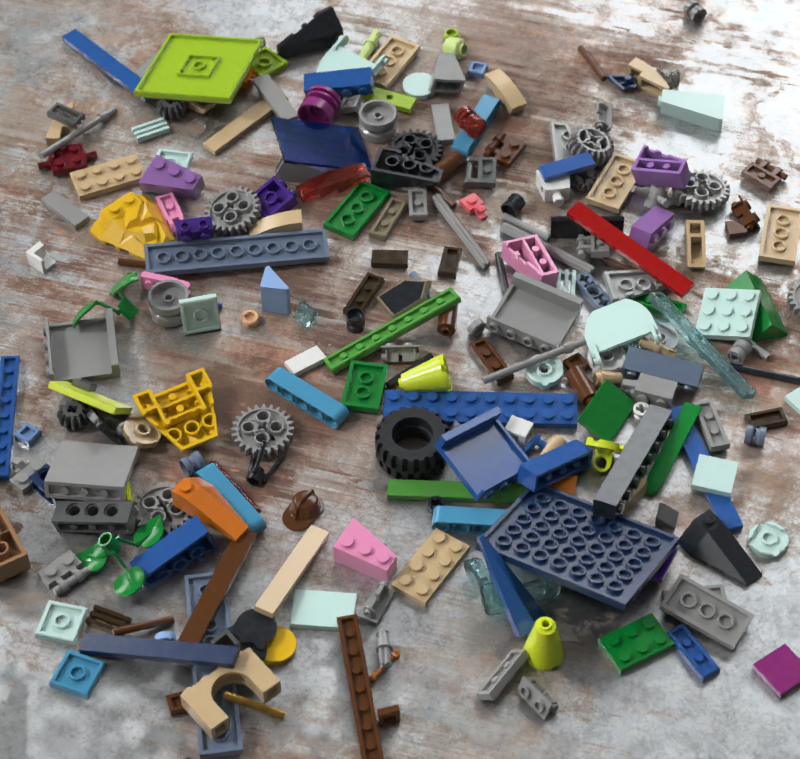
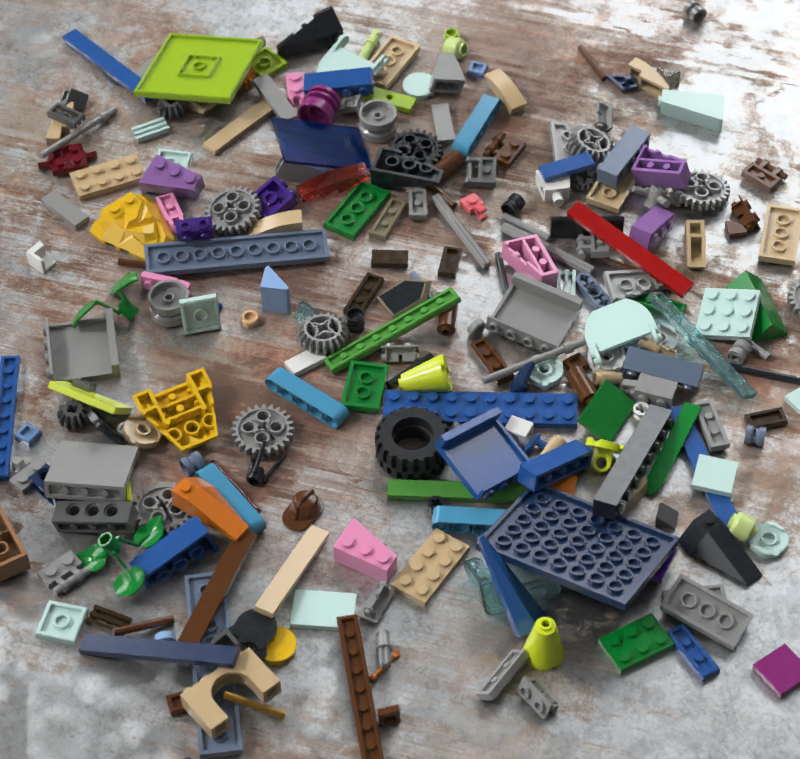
(73, 95): none -> dark grey panel
(77, 674): dark azure tile -> none
(295, 87): none -> bright pink hinge
(323, 333): none -> light grey gear
(469, 121): clear red wheel -> none
(520, 380): none -> dark blue piece
(622, 157): none -> brick
(742, 526): none -> yellowish green head

